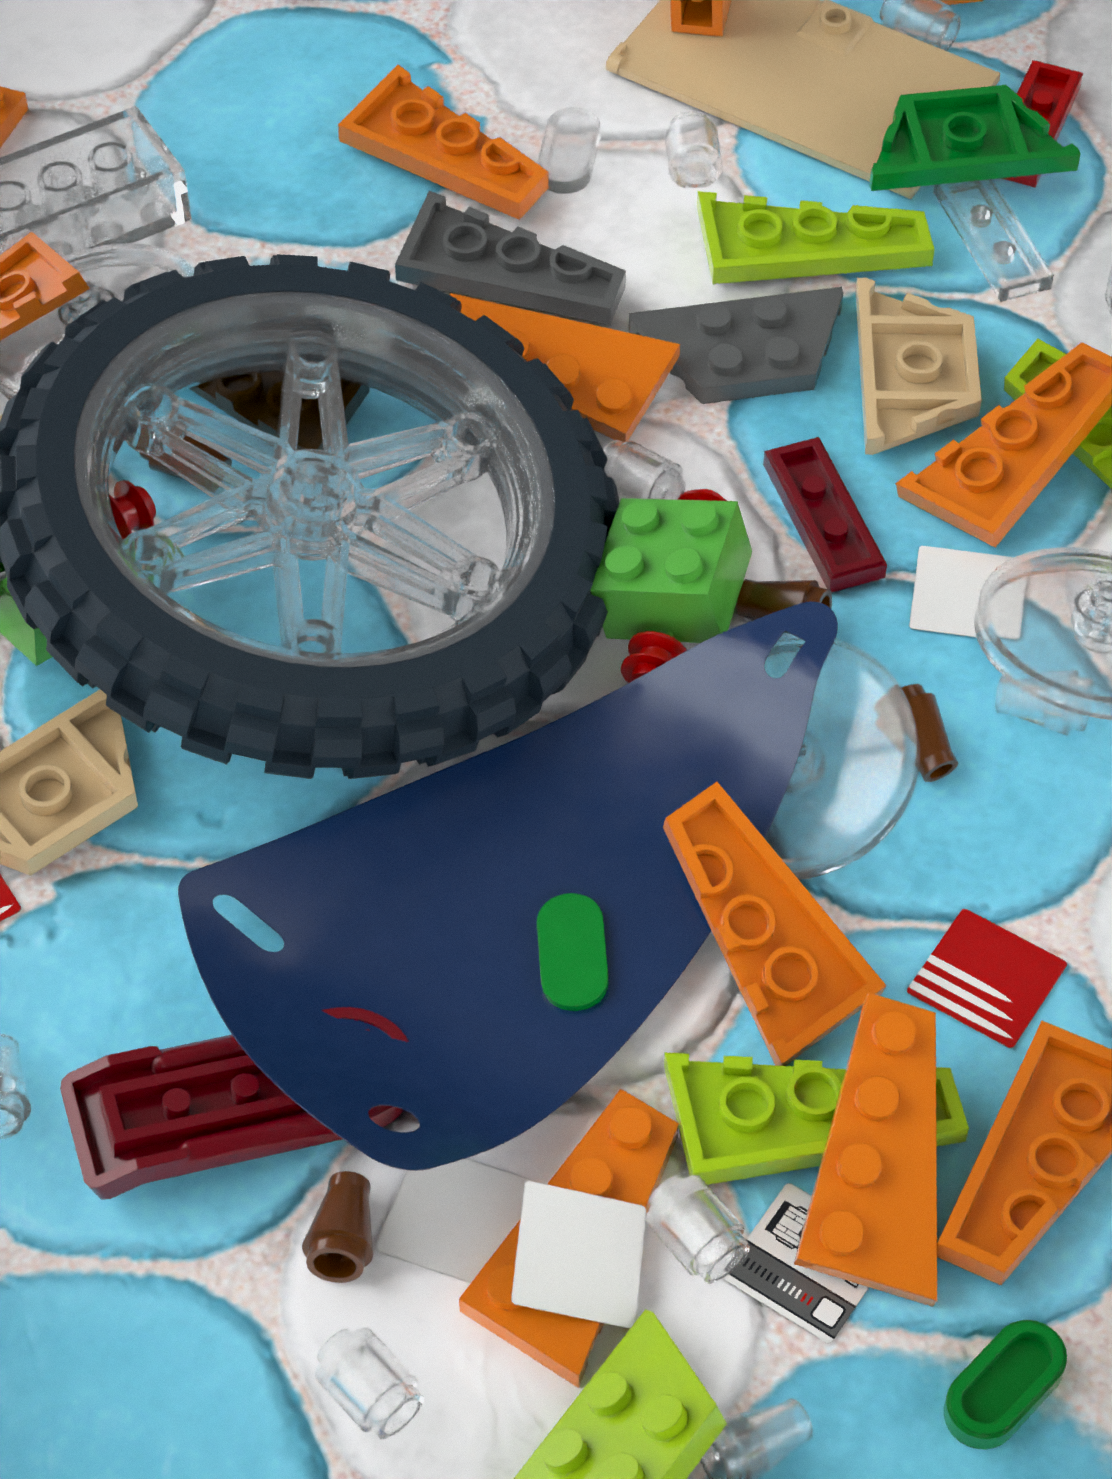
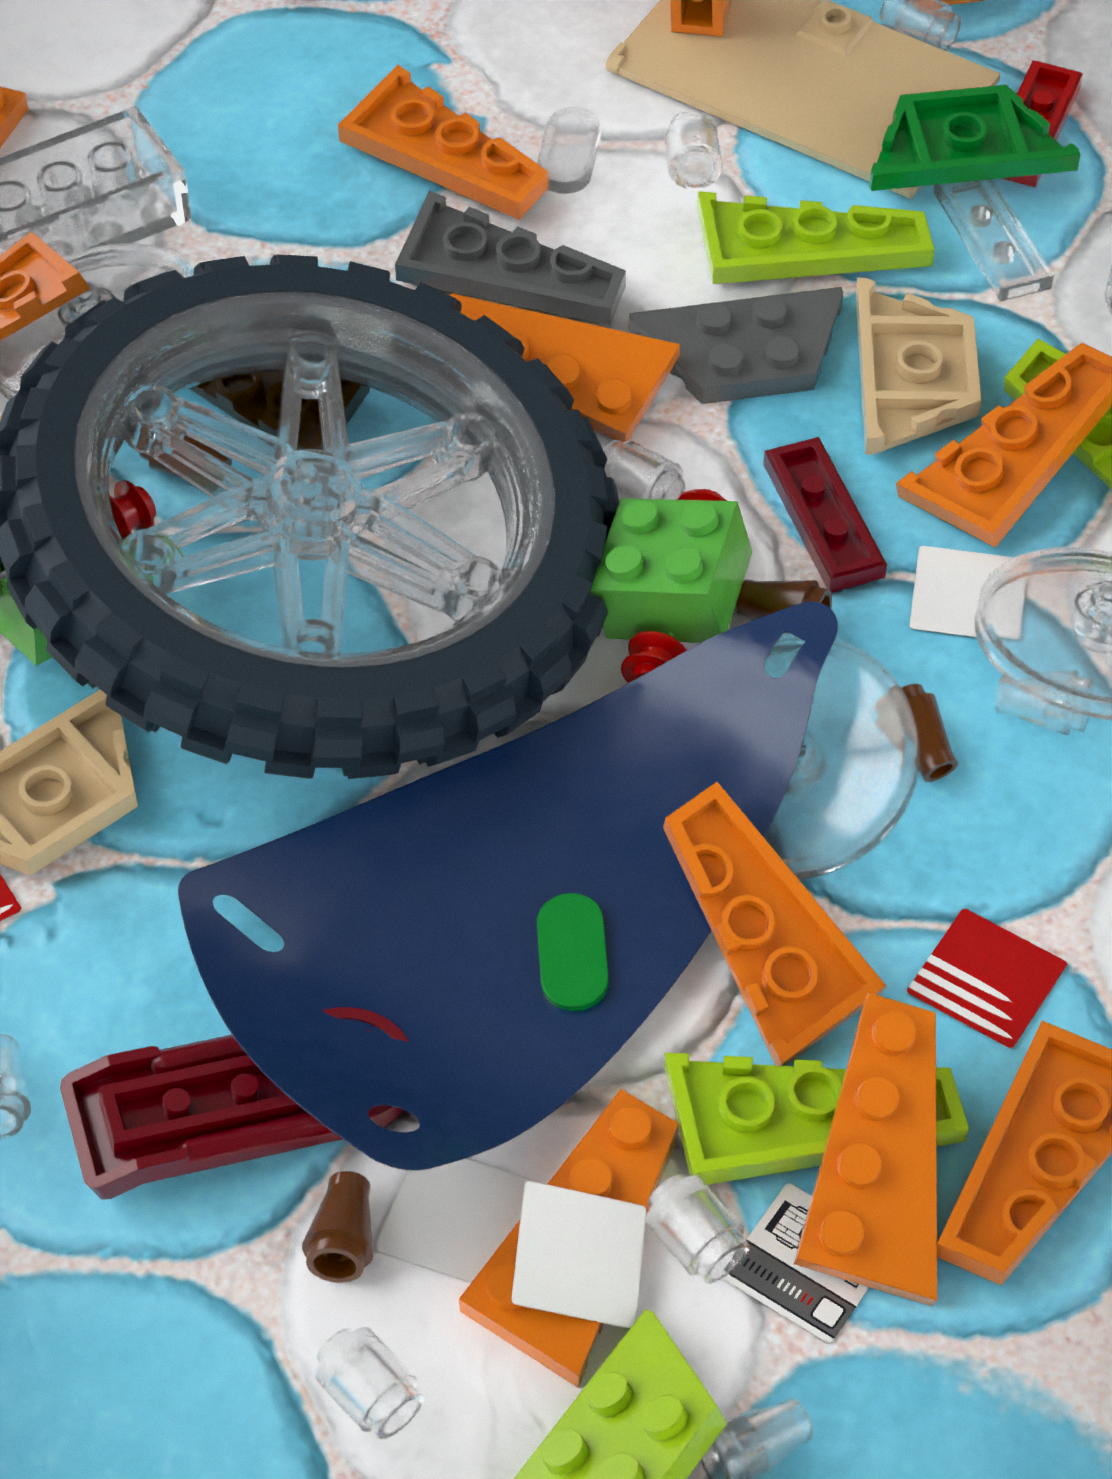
(1005, 1384): green tile -> none

